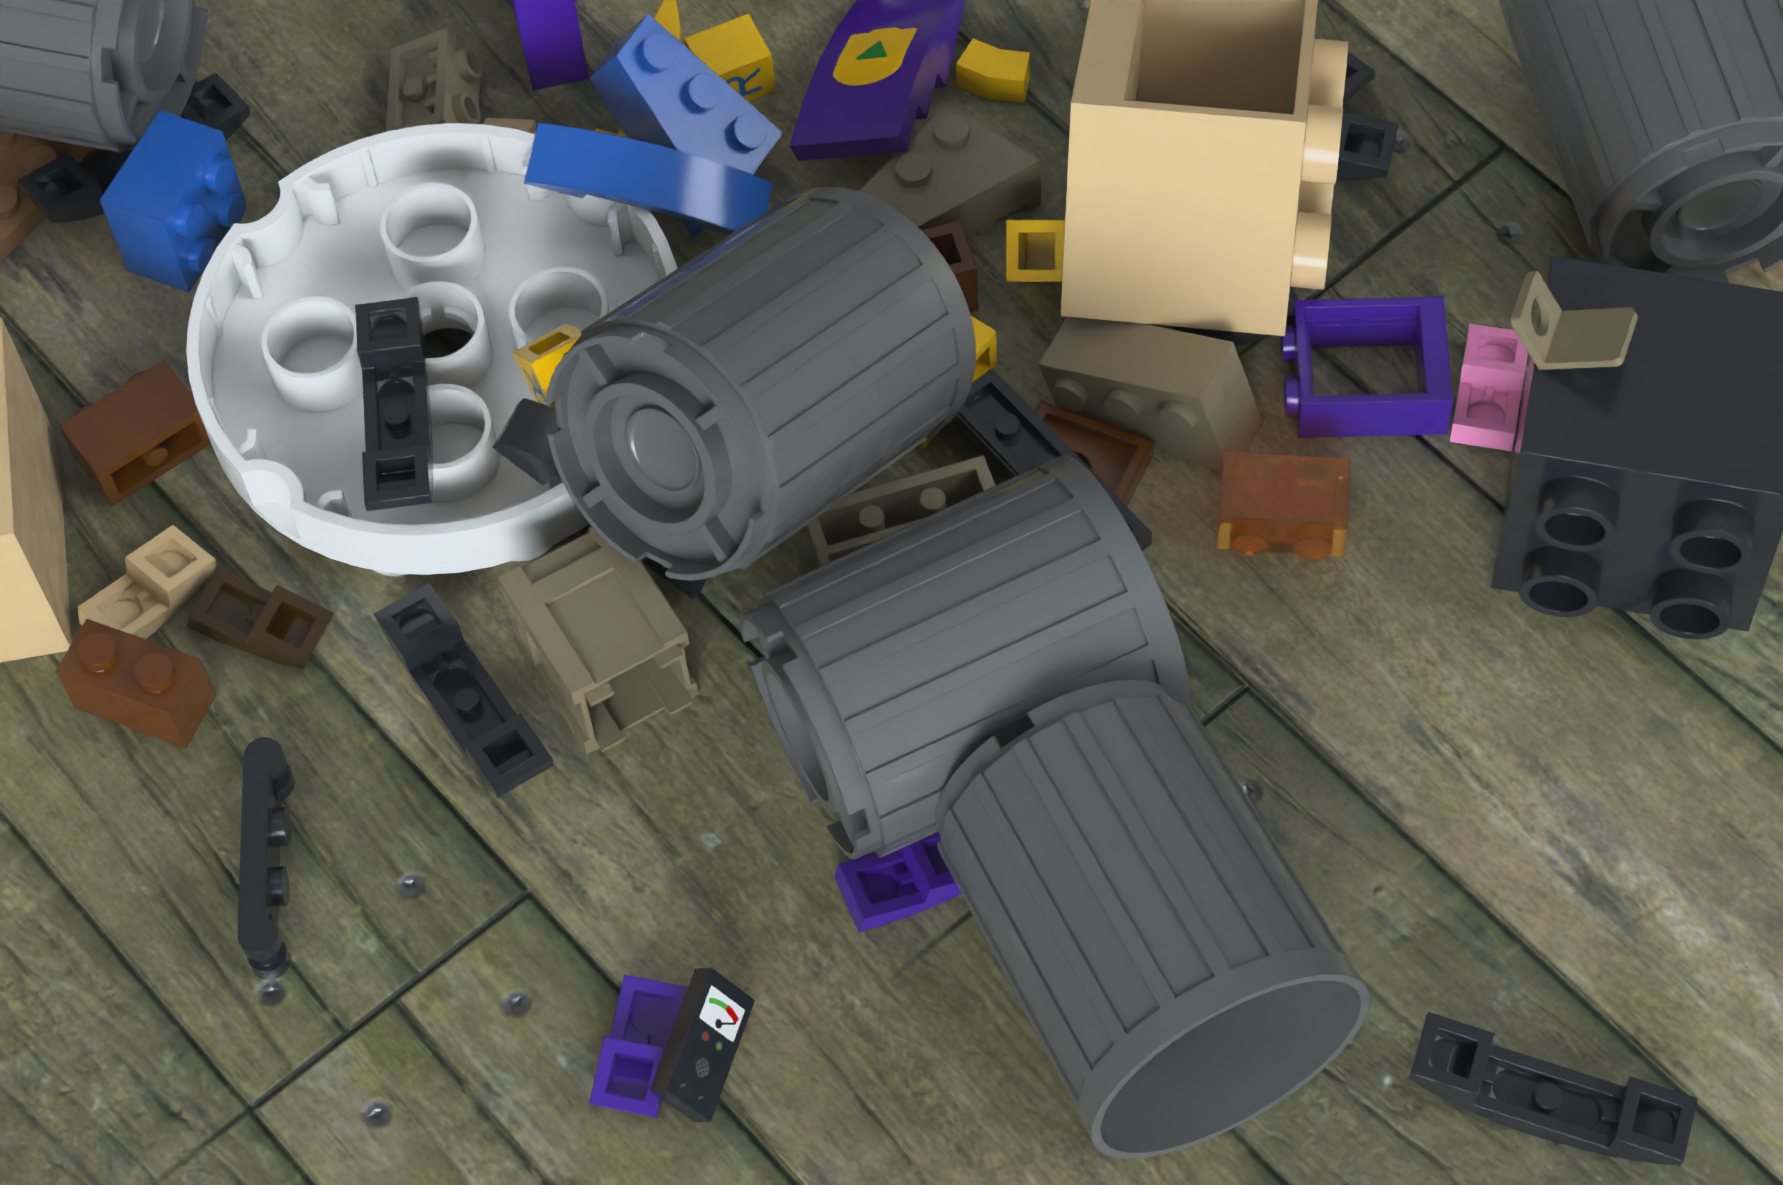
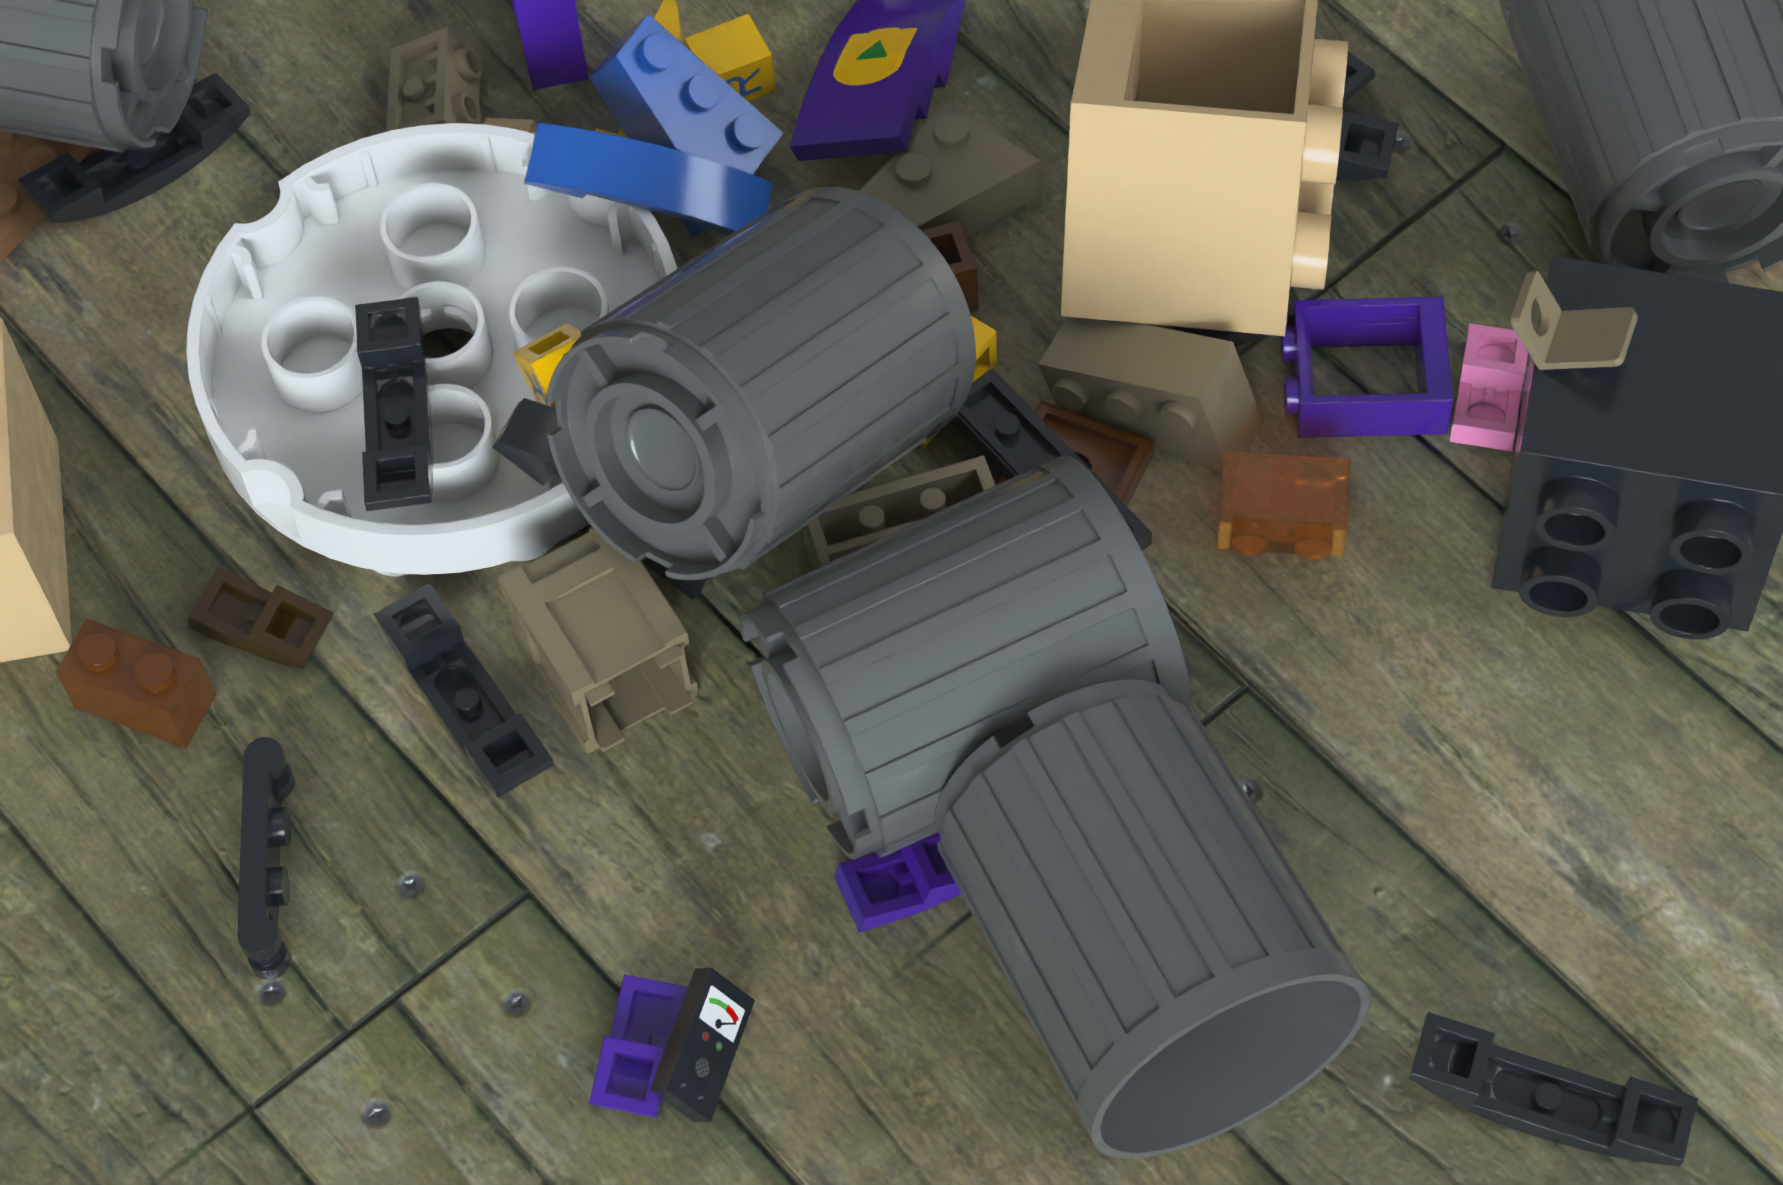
(136, 432): reddish brown brick -> none
(155, 585): tan slope -> none
(174, 201): blue brick -> none
(994, 72): yellow piece -> none
(1034, 250): yellow brick -> none

